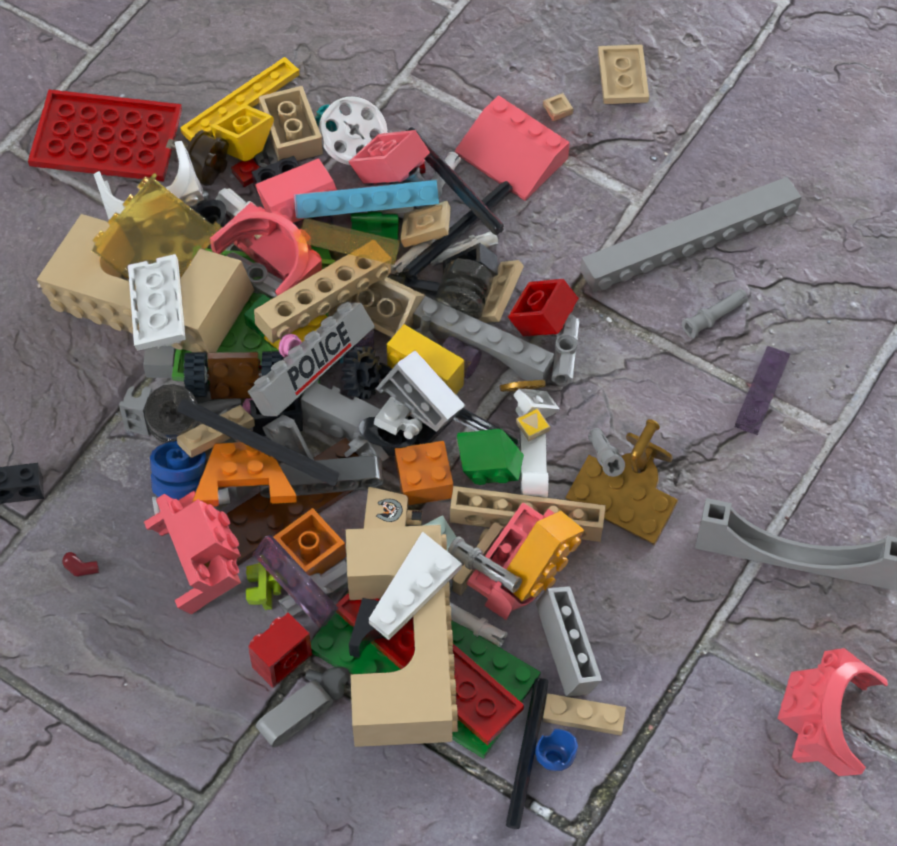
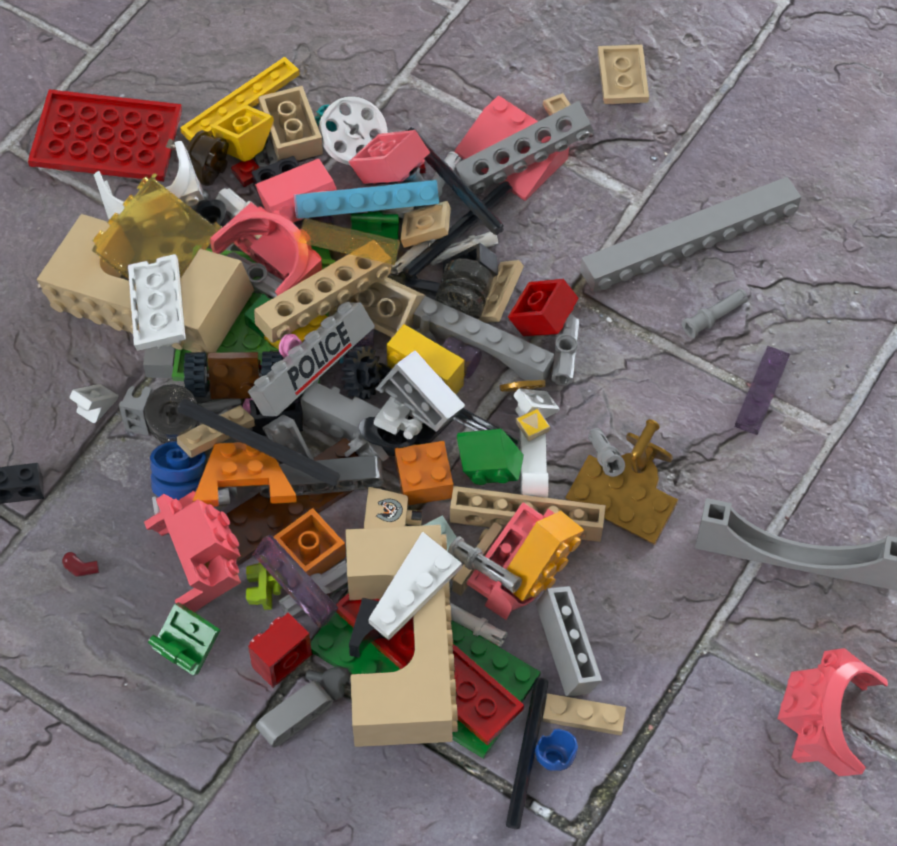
(93, 401): none -> white slope
(185, 639): none -> green plate
(528, 137): none -> light grey brick

